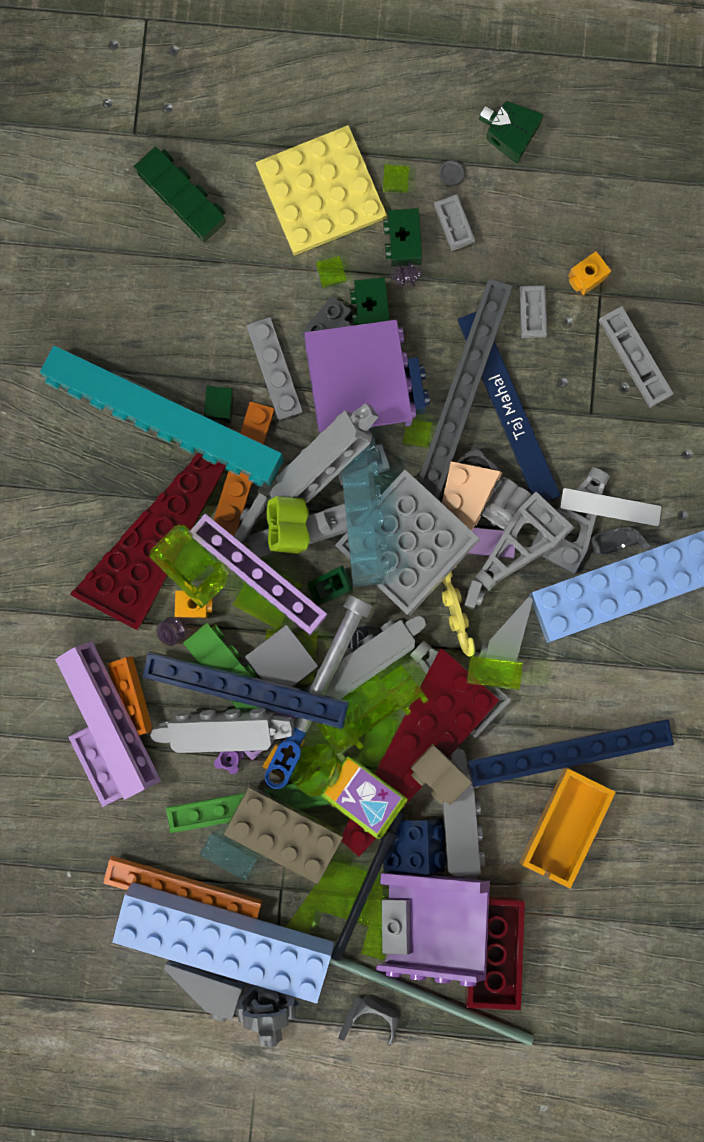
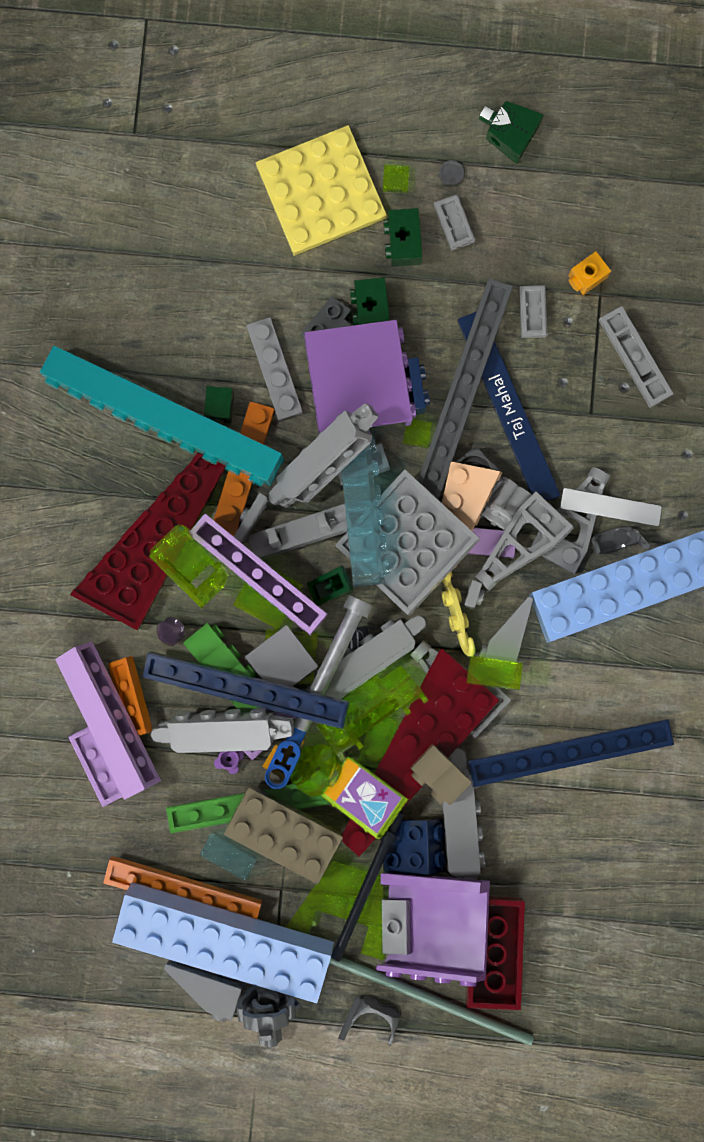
(180, 194): dark green brick -> none
(187, 608): light orange brick -> none
(287, 524): lime brick -> none
(331, 272): clear neon green tile -> none
(406, 275): clear purple wheel -> none
(567, 827): light orange piece -> none

